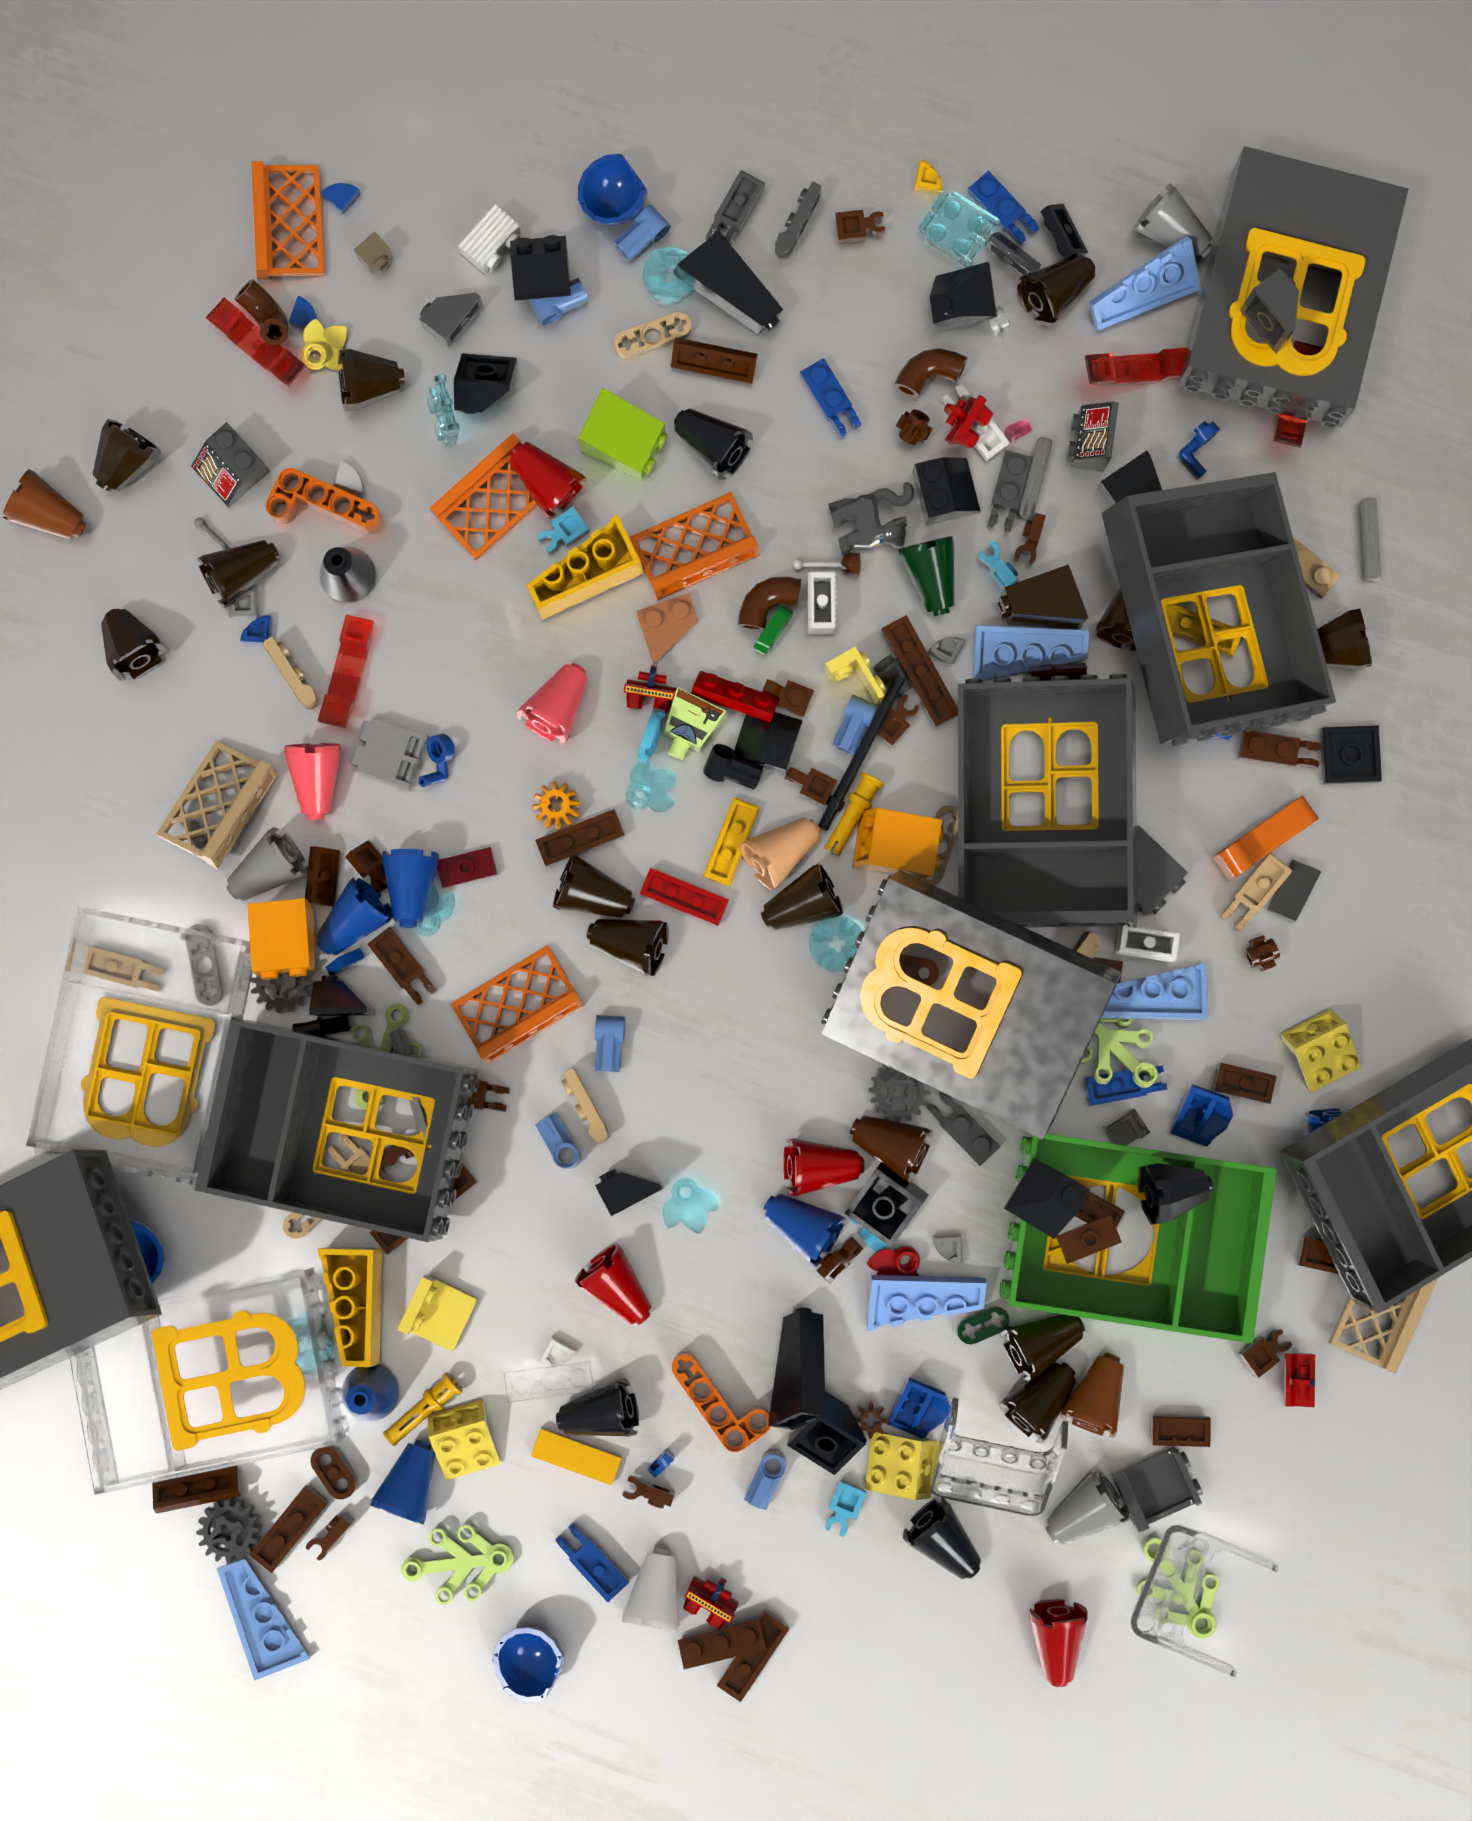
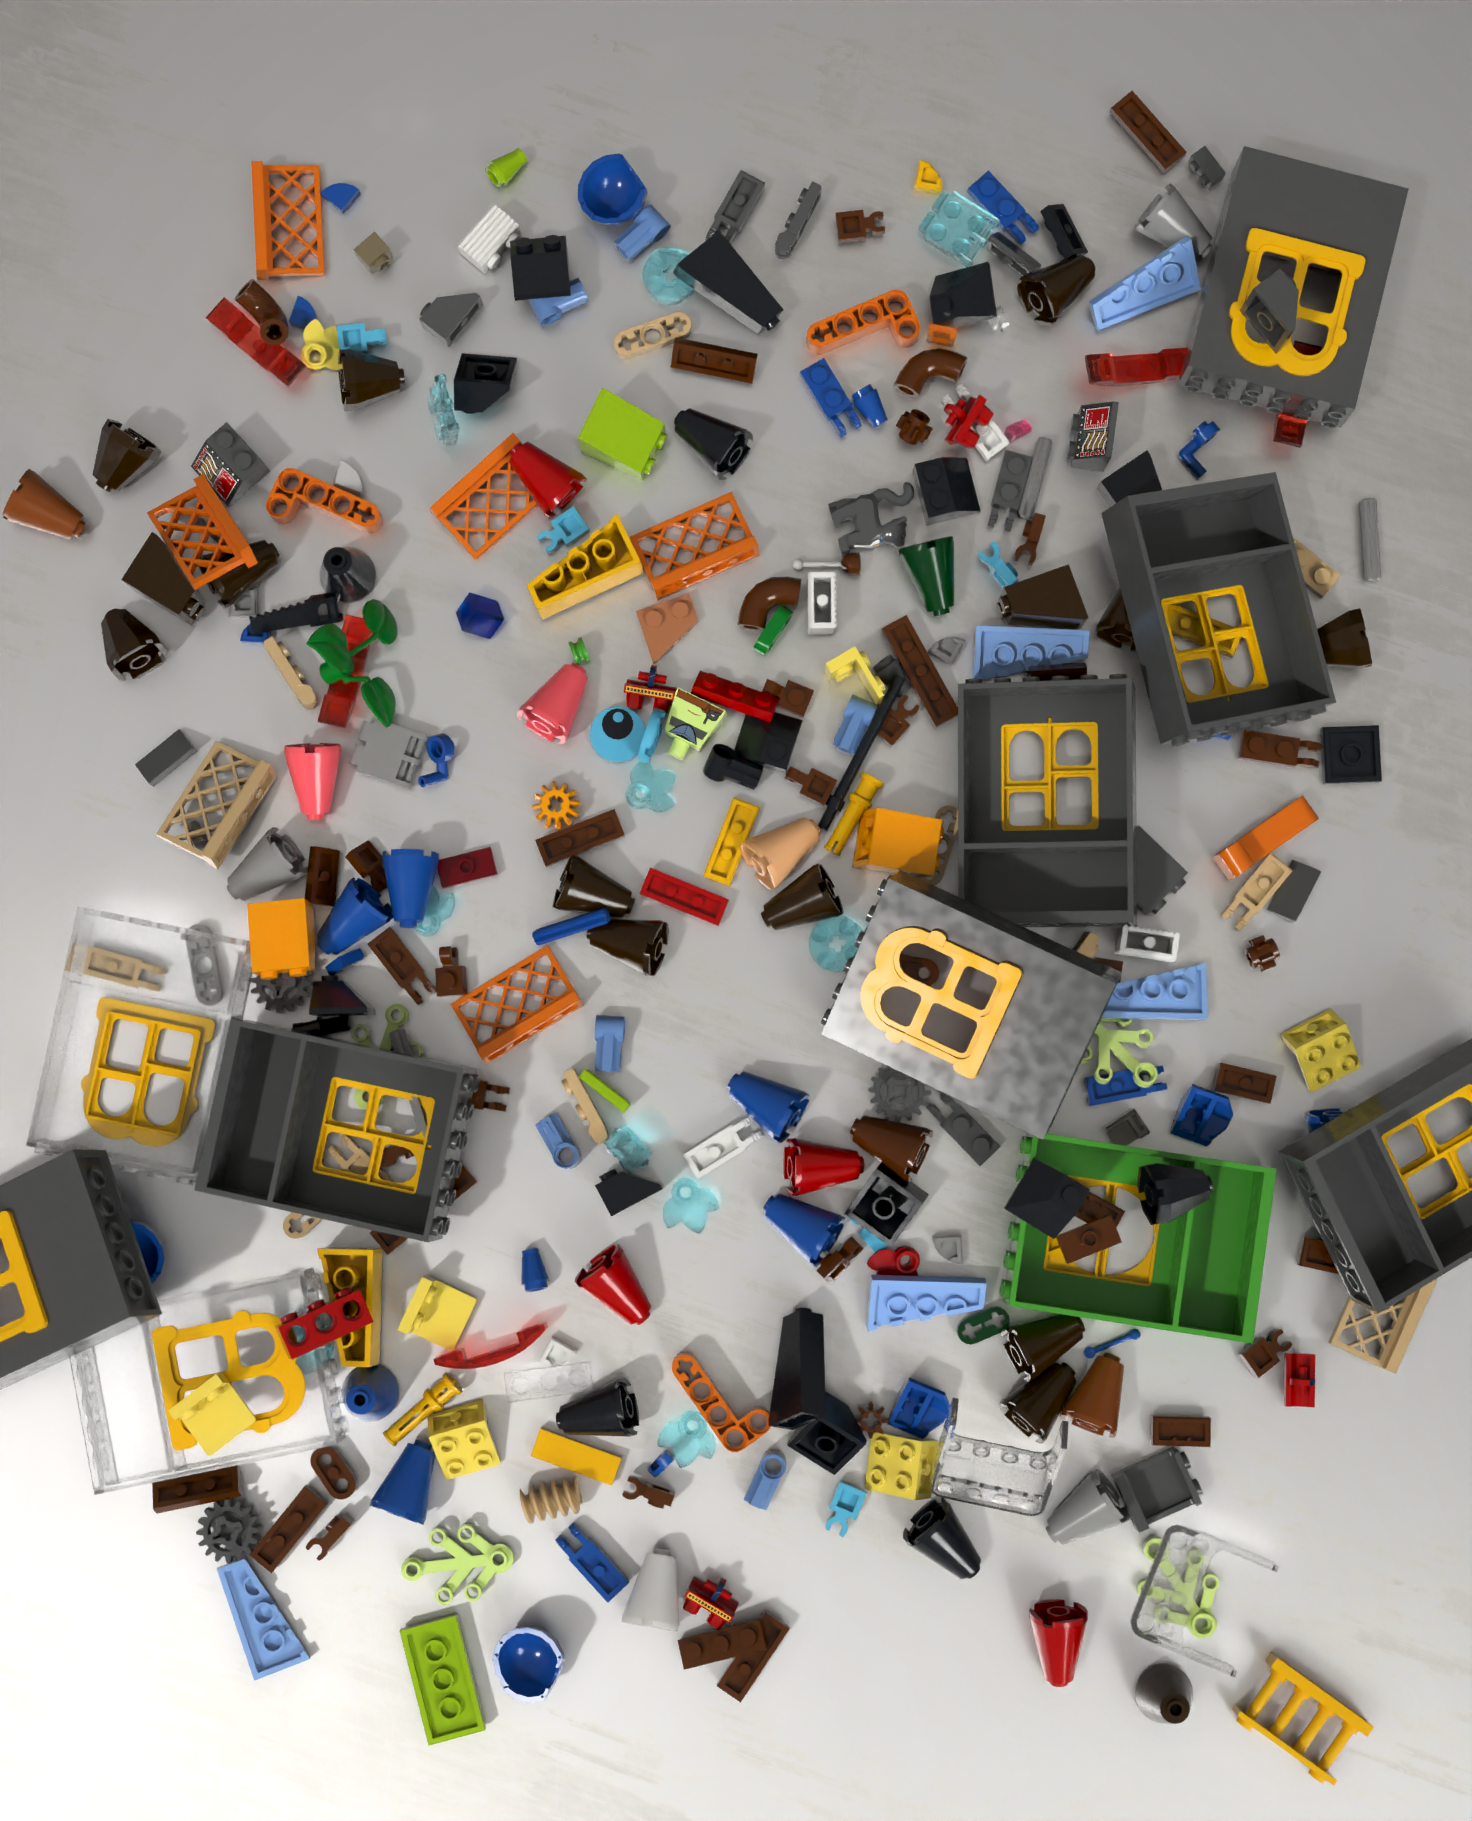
(163, 582): none -> dark brown slope
(165, 758): none -> dark grey slope
(214, 1413): none -> light yellow bracket
(217, 516): none -> orange fence
(298, 615): none -> black piece
(332, 647): none -> green plant
(339, 1325): none -> red brick
(356, 338): none -> medium azure plate
(442, 1679): none -> lime plate
(450, 979): none -> reddish brown plate
(458, 1358): none -> clear red slope
(479, 615): none -> clear blue panel
(505, 167): none -> lime cone
(533, 1271): none -> blue cone
(551, 1500): none -> tan piece
(571, 926): none -> blue axle
(579, 651): none -> bright green bush
(605, 1090): none -> lime tile
(617, 734): none -> medium azure tile
(633, 1160): none -> clear light blue head
(687, 1442): none -> clear light blue plate
(720, 1148): none -> white hinge
(769, 1103): none -> blue cone
(860, 327): none -> orange beam
(870, 405): none -> blue cone
(941, 335): none -> clear orange tile
(1090, 1352): none -> blue hinge
(1148, 131): none -> reddish brown plate
(1164, 1693): none -> dark brown cone
(1206, 167): none -> dark grey piece
(1327, 1706): none -> yellow fence

